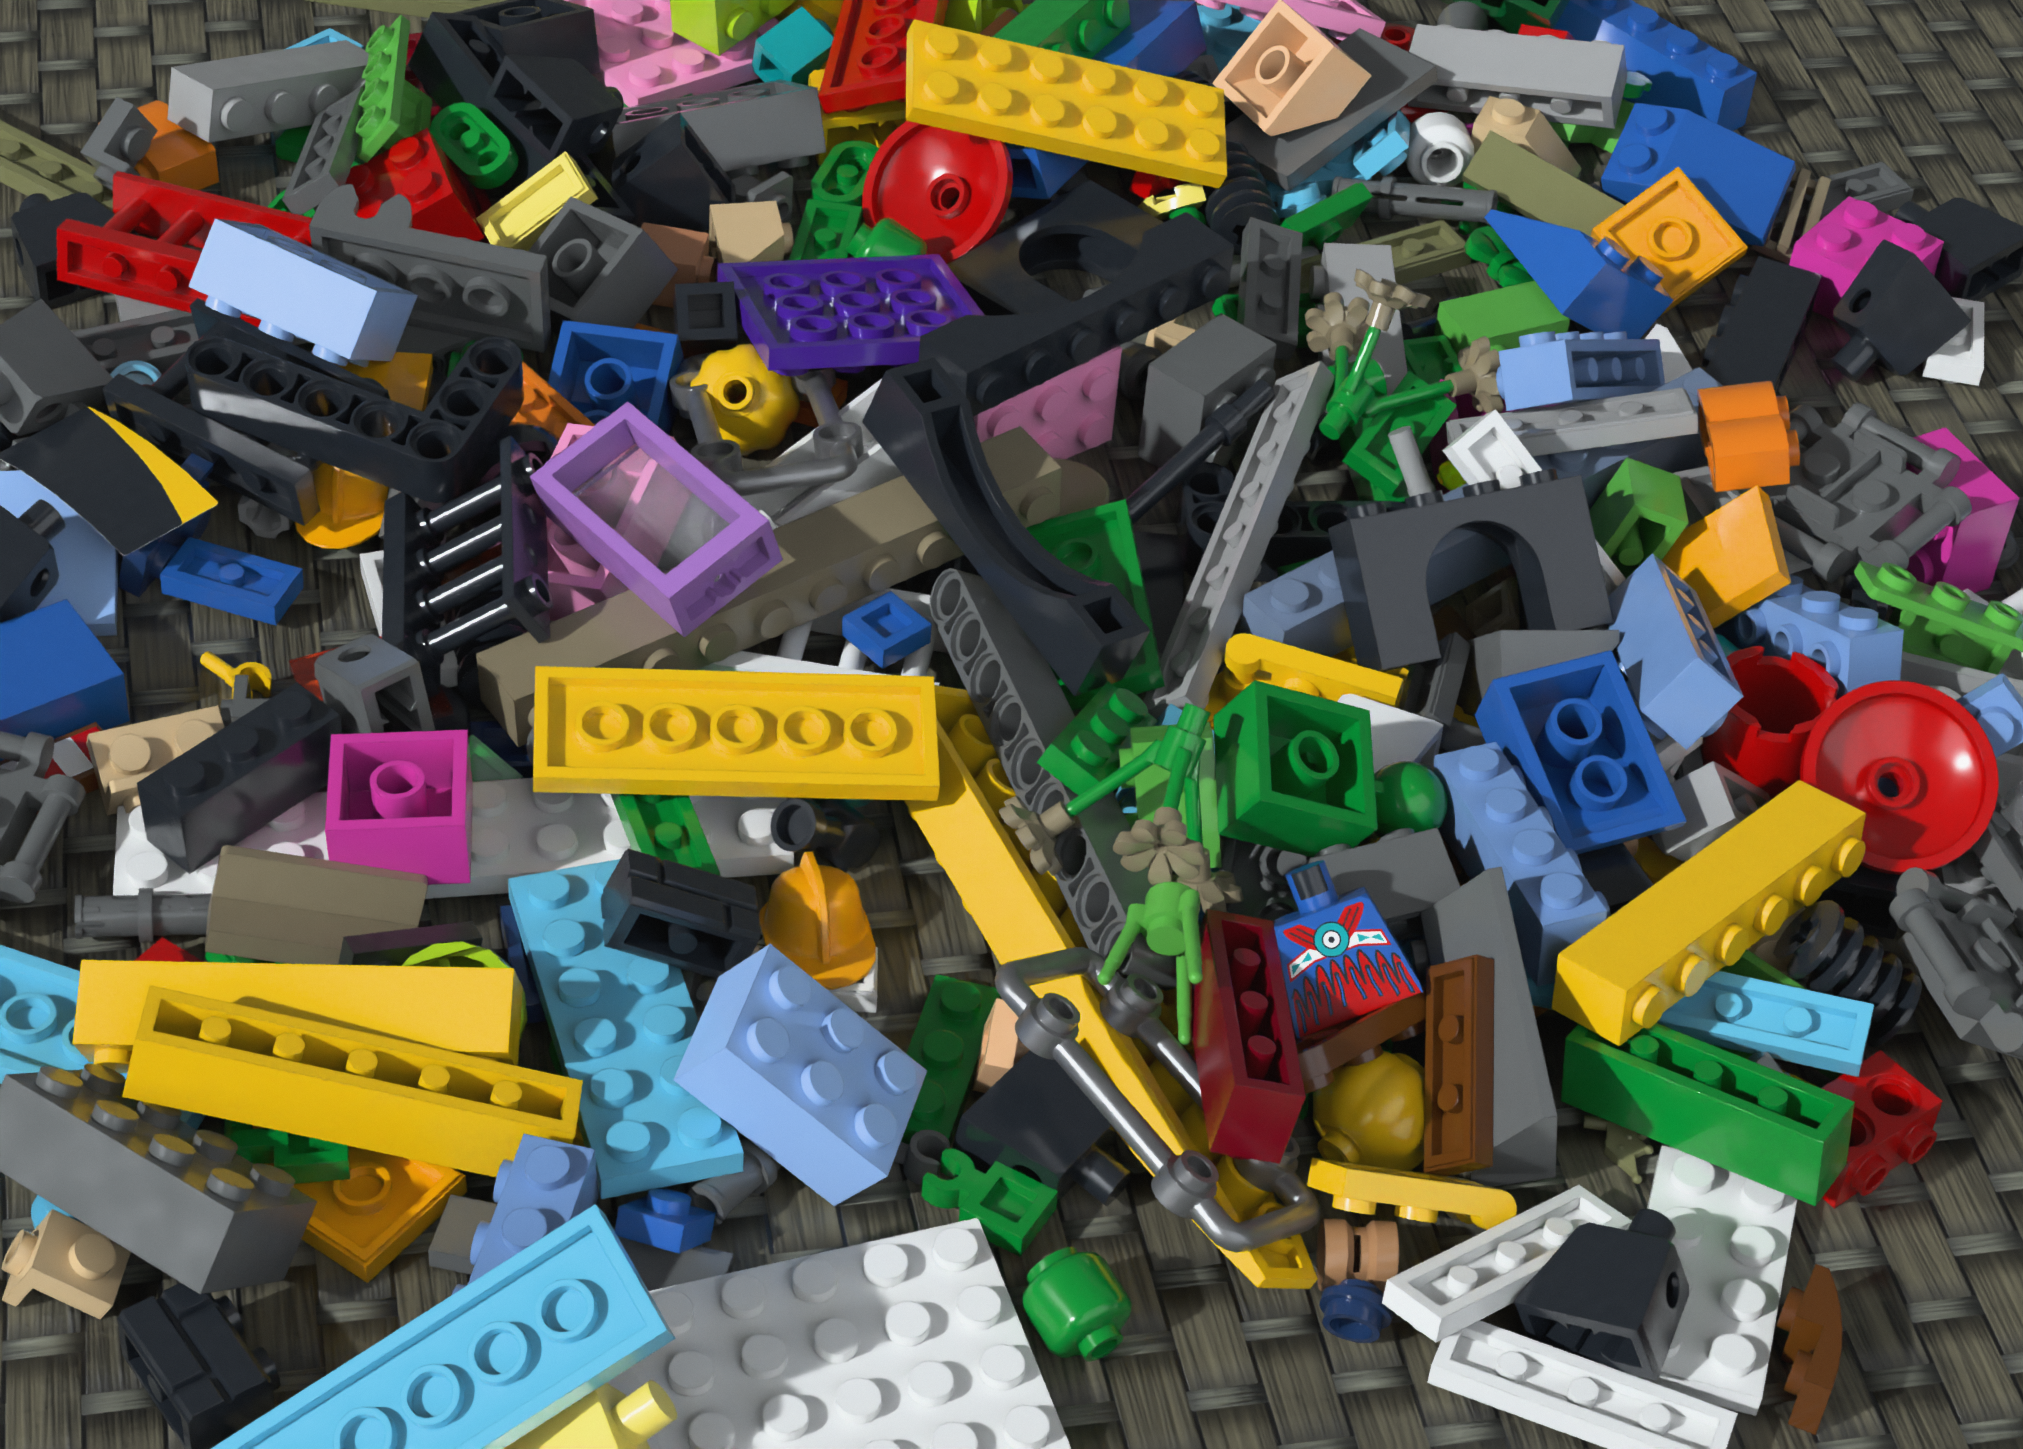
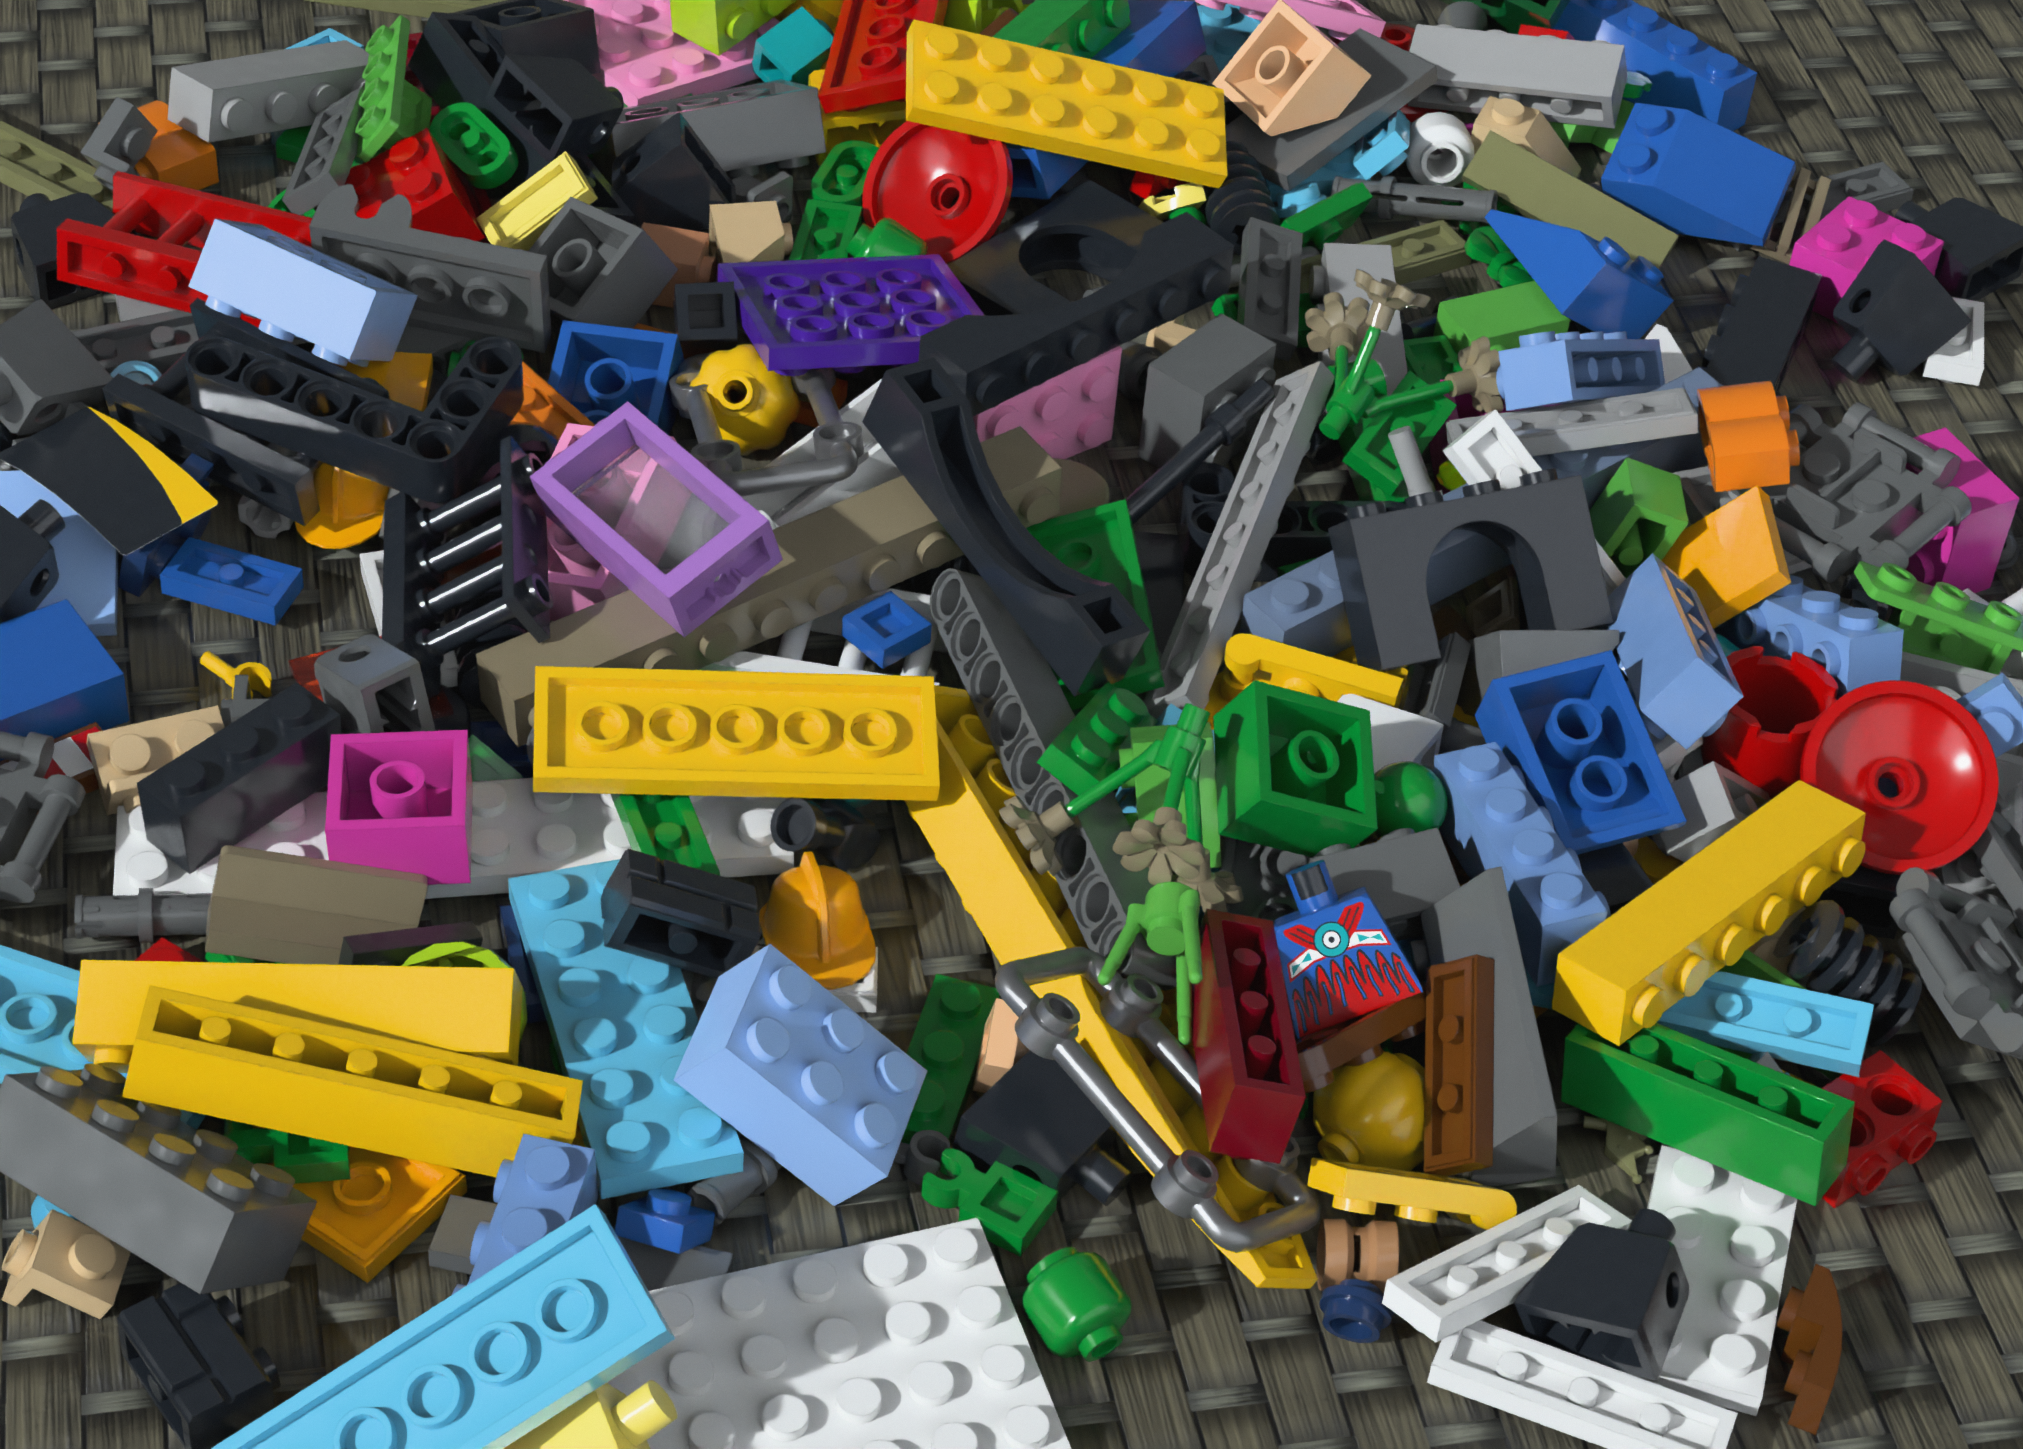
(1676, 233): light orange tile -> none

